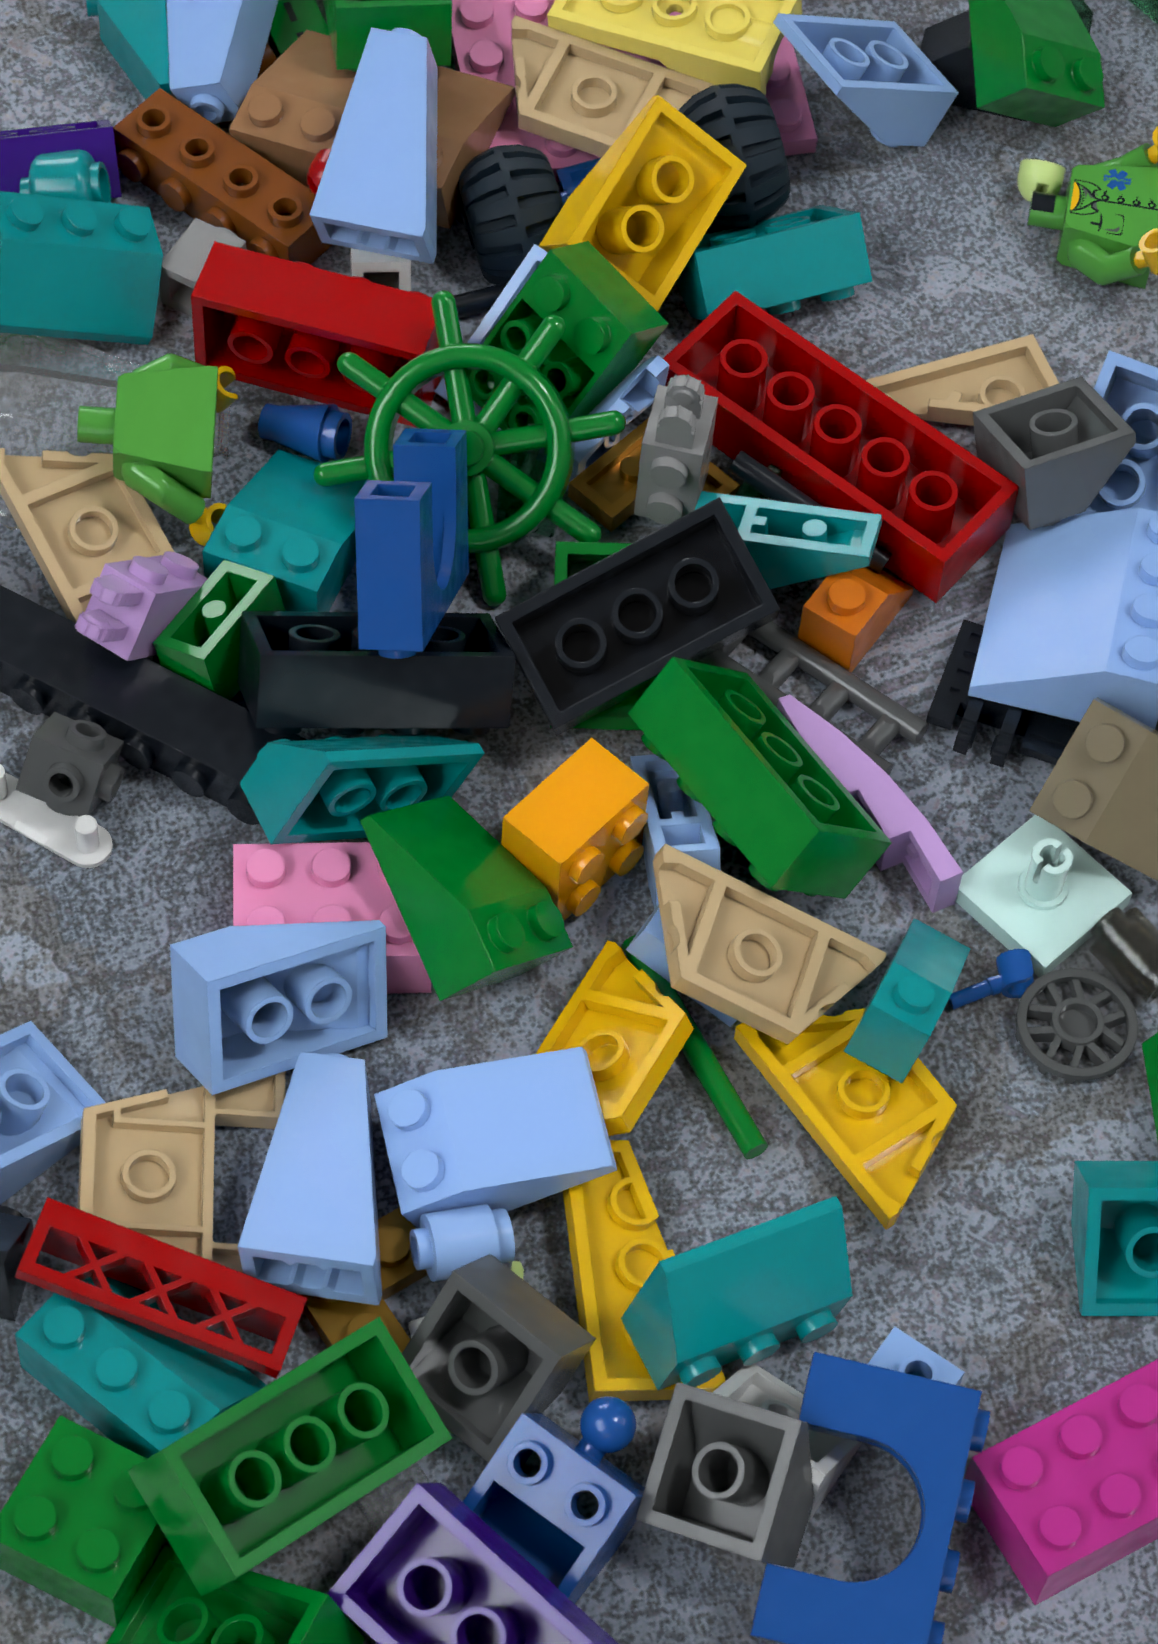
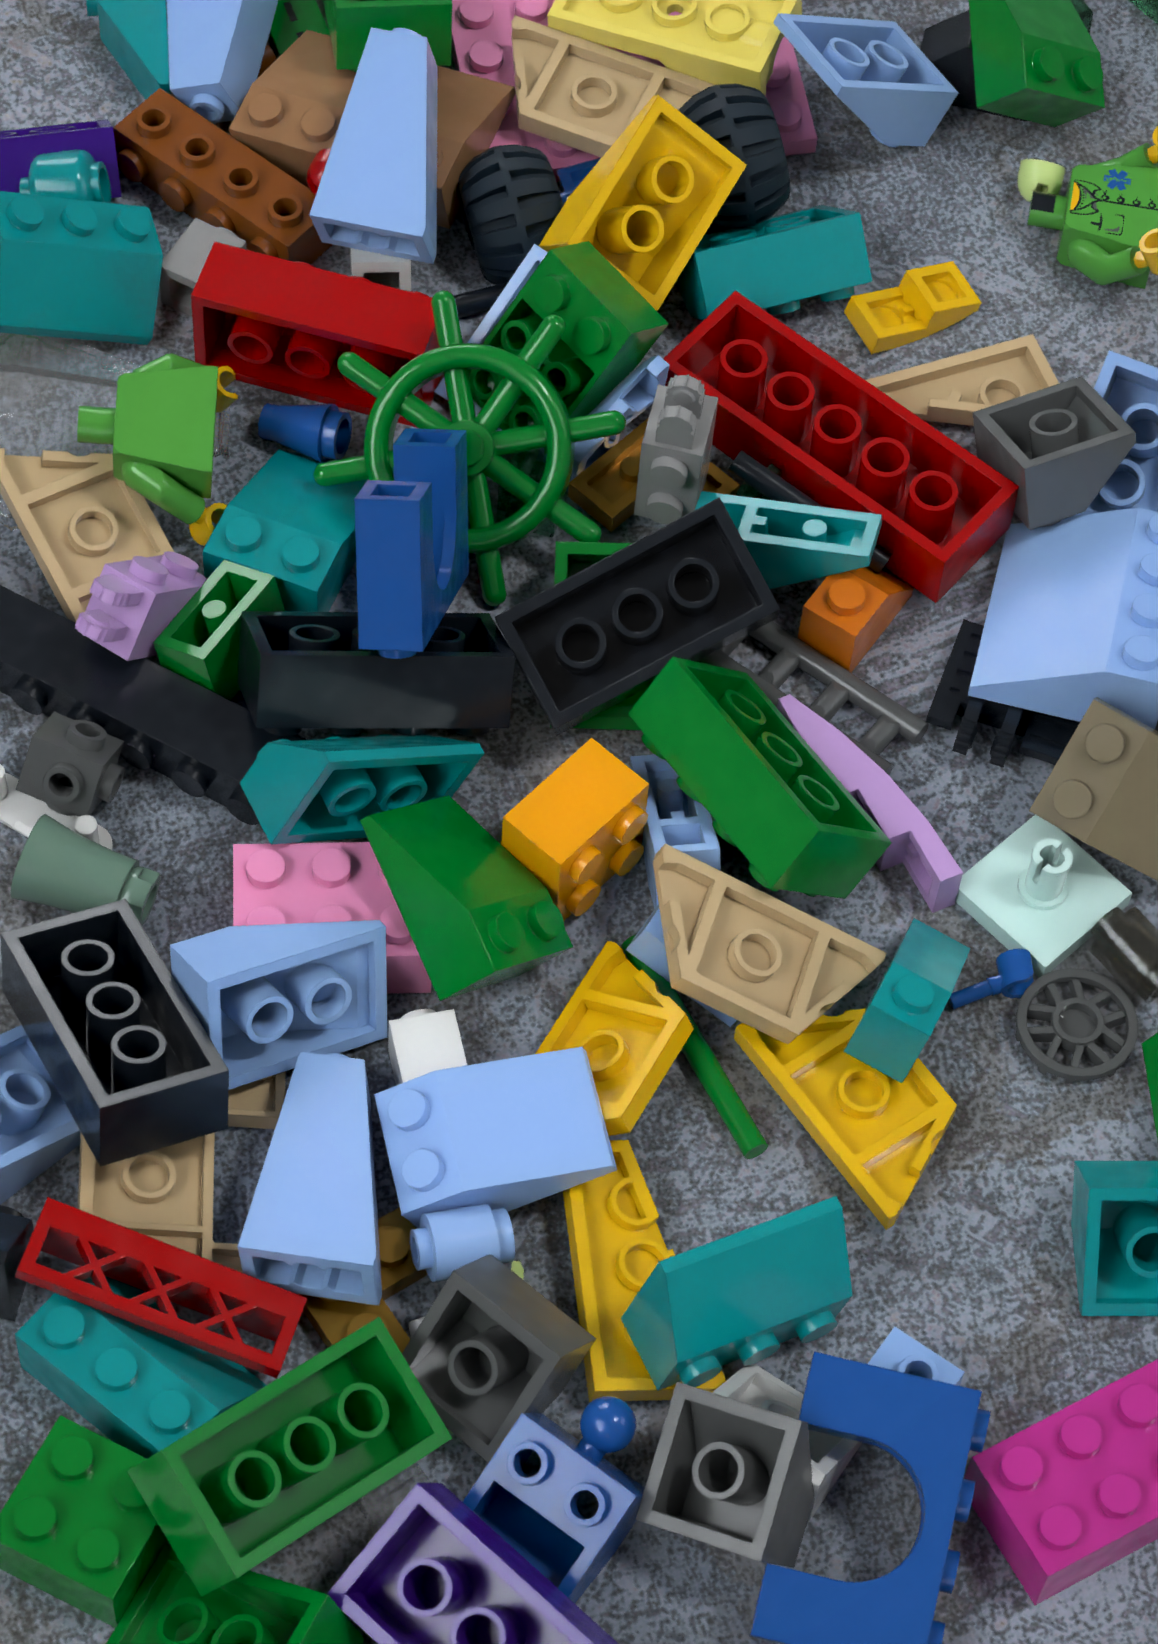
(79, 874): none -> sand green plant
(114, 1032): none -> black brick
(424, 1043): none -> white brick
(920, 306): none -> yellow slope

